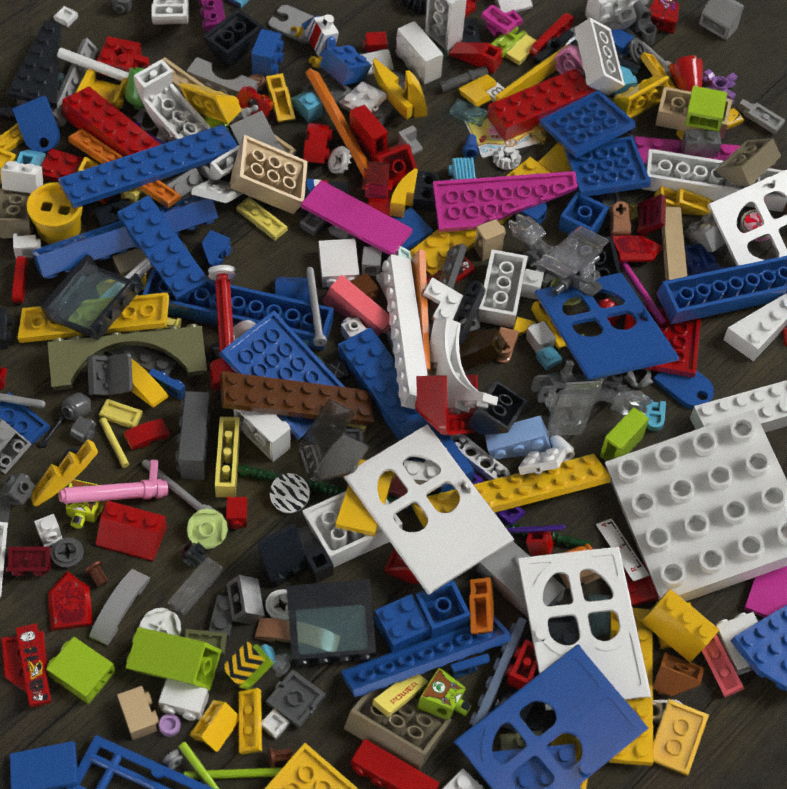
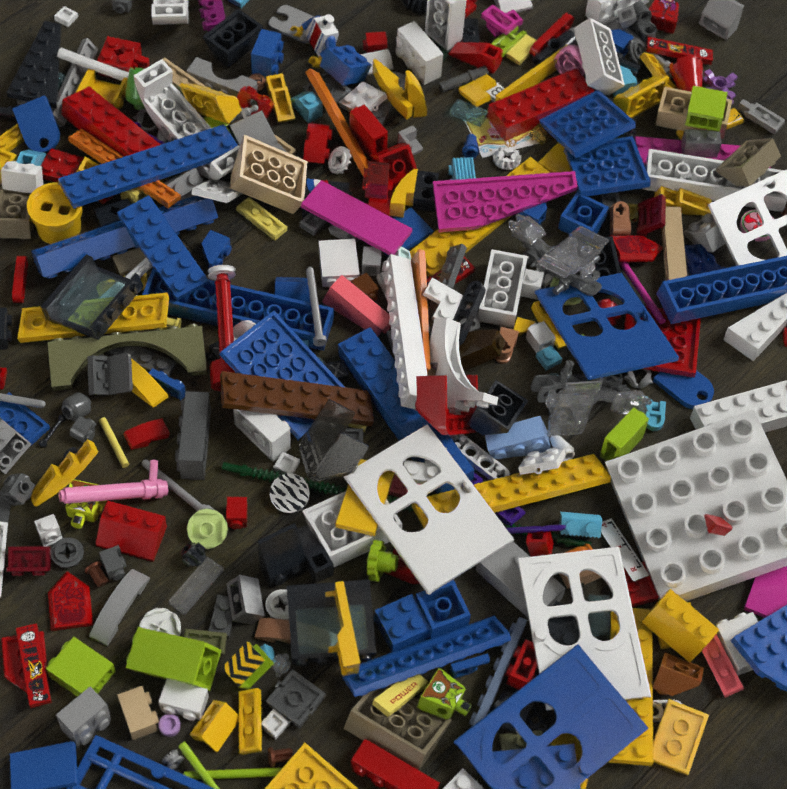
(25, 244): white brick -> none
(84, 717): none -> light grey brick
(113, 563): none -> dark grey brick
(120, 414): light yellow tile -> none
(227, 452): light yellow brick -> none
(286, 464): none -> white tile
(346, 646): none -> yellow piece
(351, 327): white brick -> none
(380, 561): none -> lime plant
(481, 606): orange slope -> none
(489, 237): tan brick -> none
(581, 524): none -> medium azure brick
(678, 50): none -> red tile
(717, 525): none -> red slope

